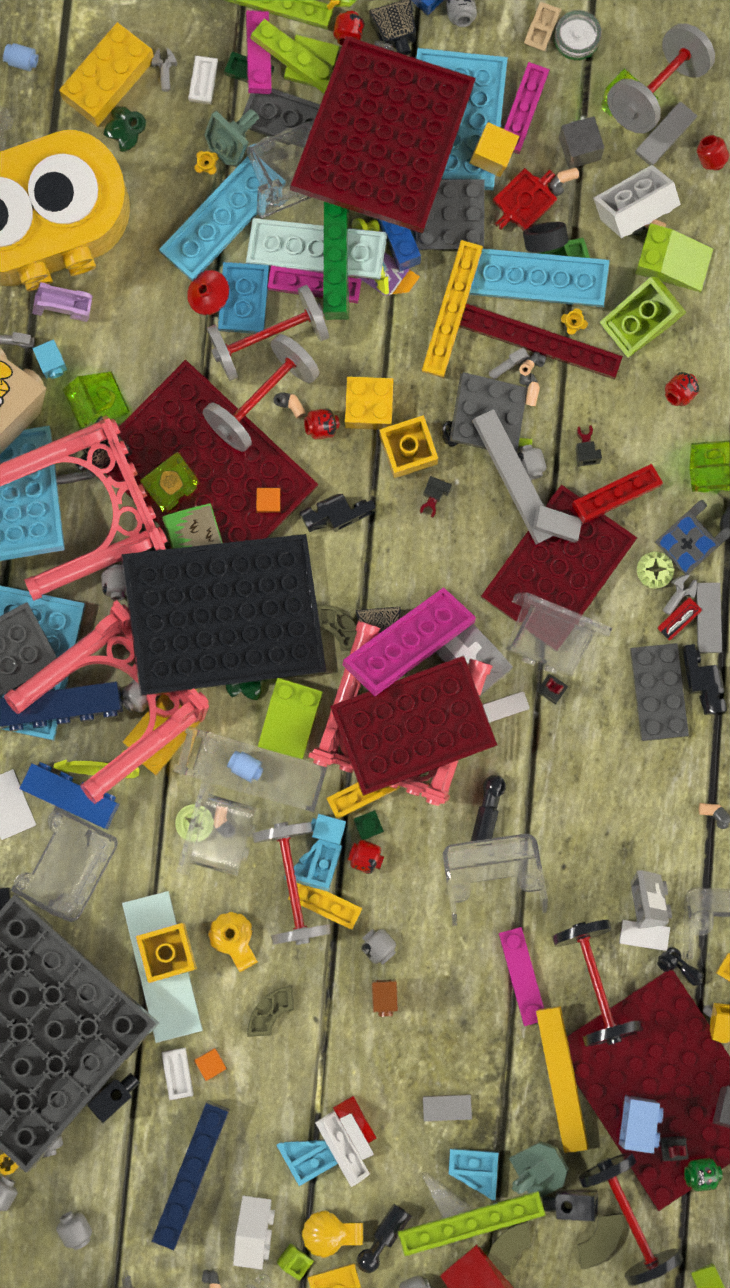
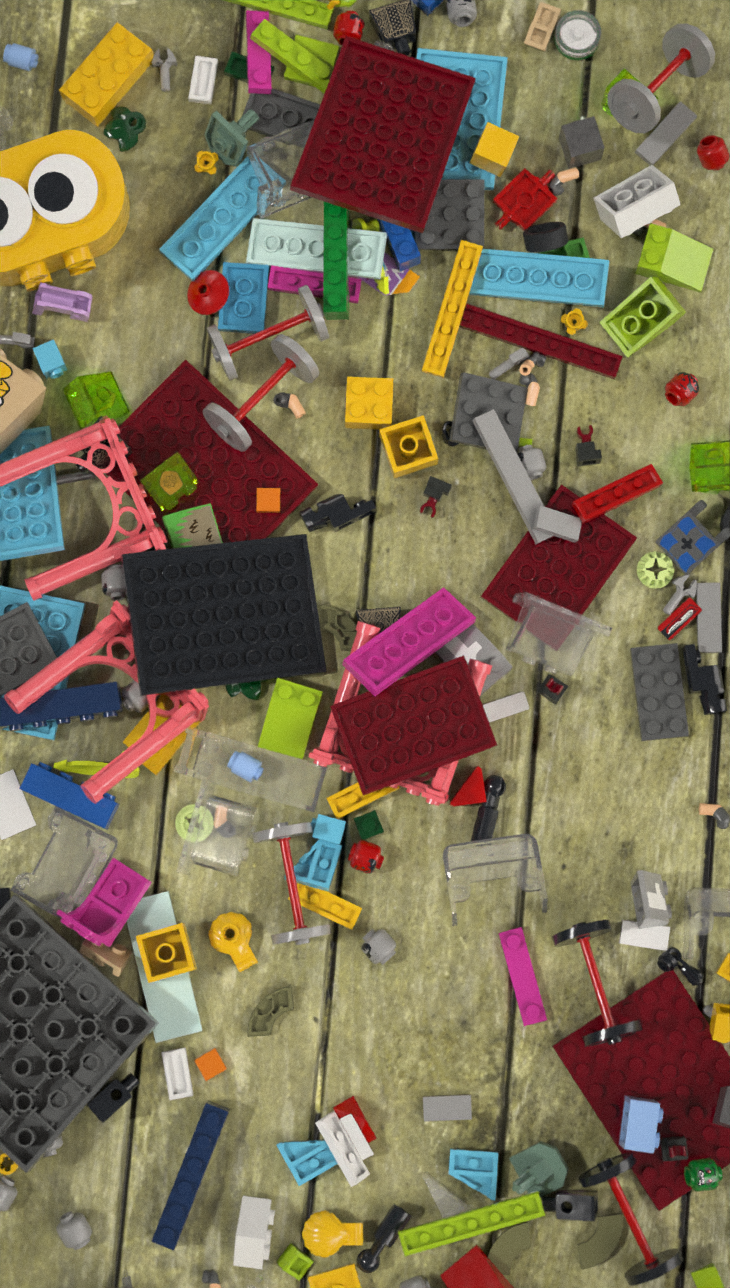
(107, 904): none -> dark pink bracket
(115, 955): none -> tan wing
(321, 424): red head -> none
(384, 997): dark orange brick -> none
(471, 791): none -> red slope
(526, 102): dark pink plate -> none
(562, 1079): yellow tile -> none

